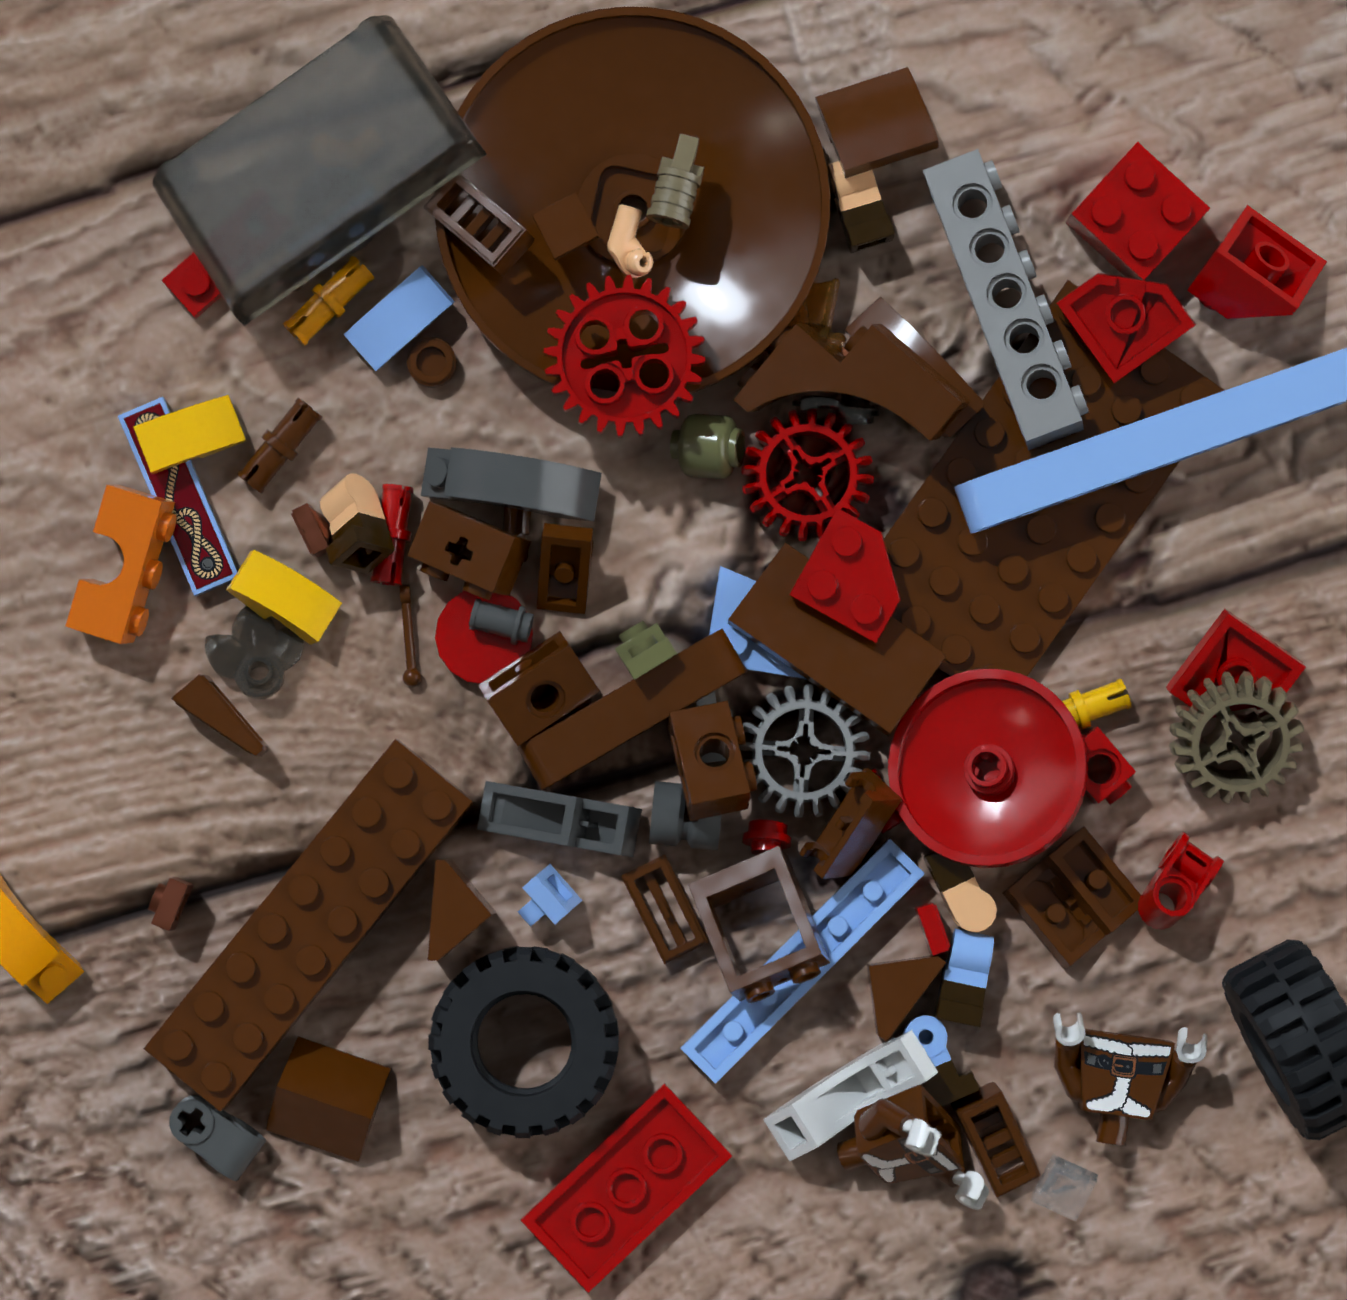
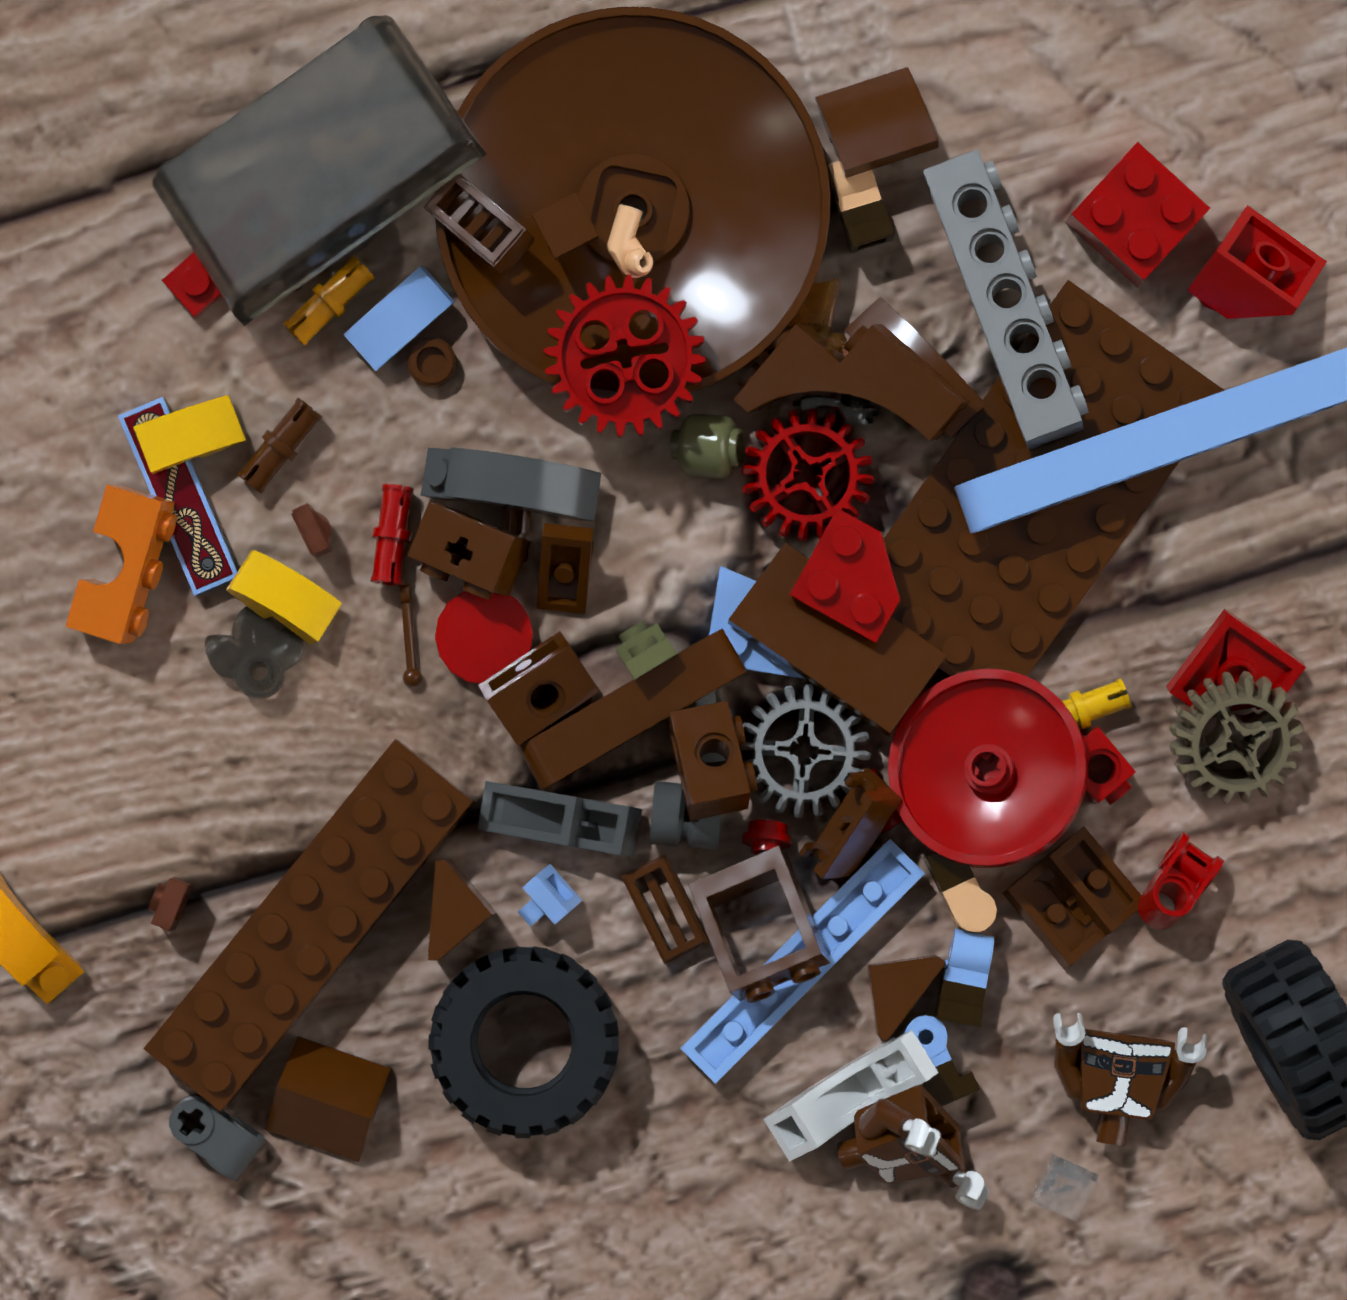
(211, 706): reddish brown slope -> none
(356, 525): leg -> none
(501, 621): dark grey pin -> none
(626, 1187): red plate -> none
(677, 185): dark tan hinge -> none
(932, 928): red tile -> none
(977, 1102): reddish brown slope -> none
(1125, 320): red plate -> none

